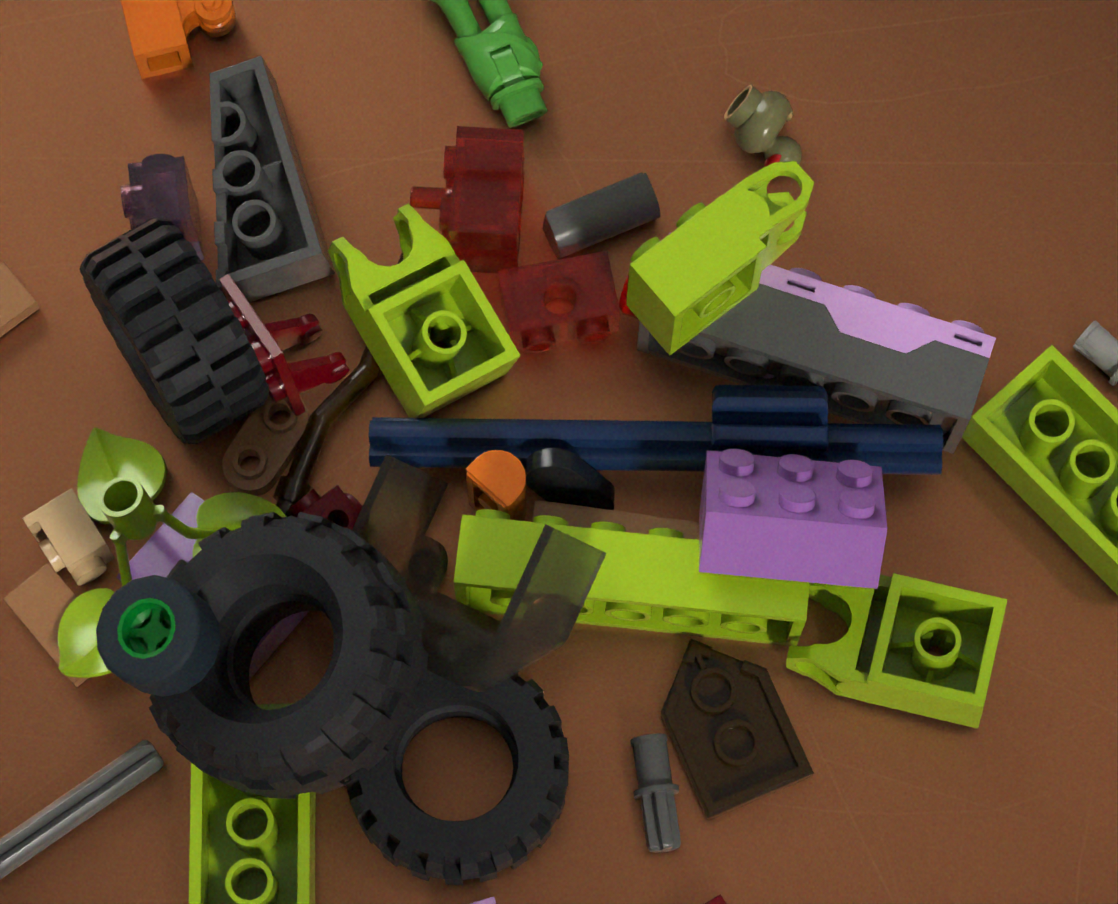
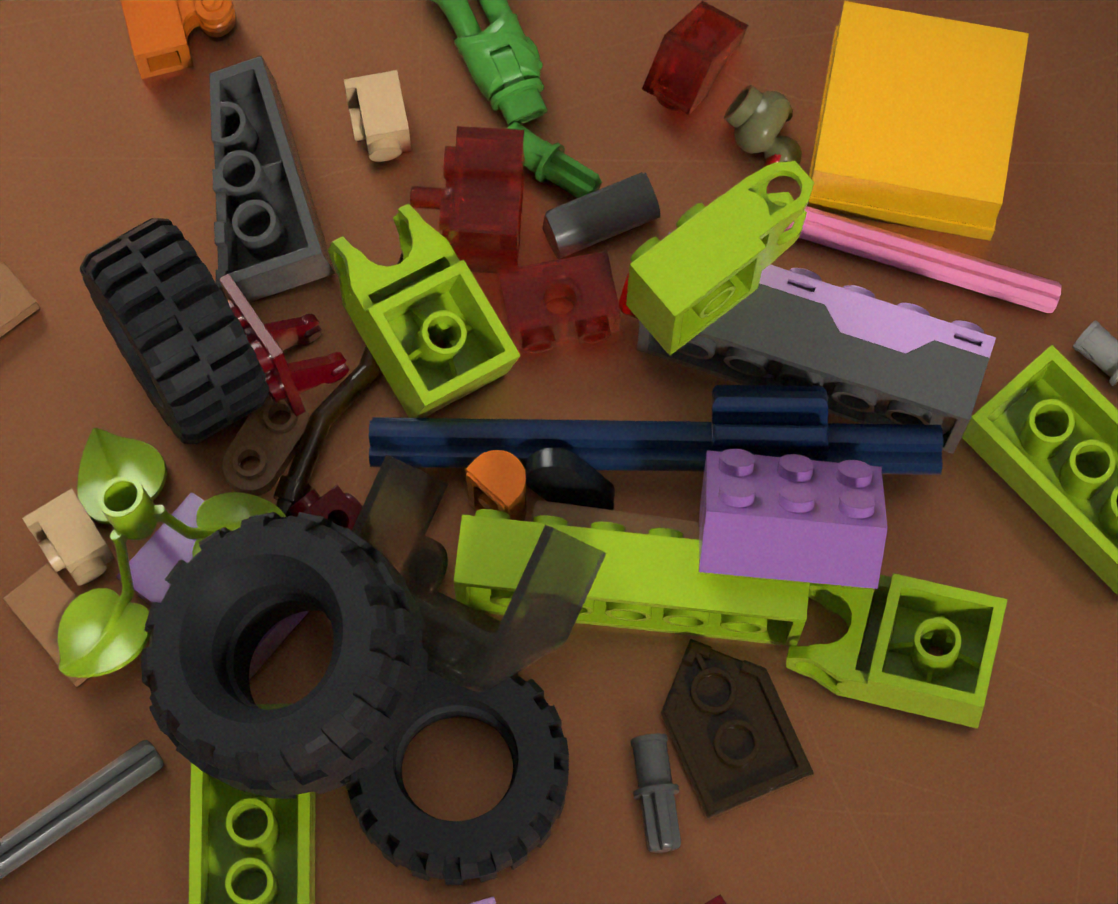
(141, 619): black wheel -> none
(163, 189): brick -> none
(378, 114): none -> tan brick
(553, 164): none -> bright green axle
(693, 57): none -> clear red arch
(917, 120): none -> yellow container
(930, 260): none -> bright pink axle

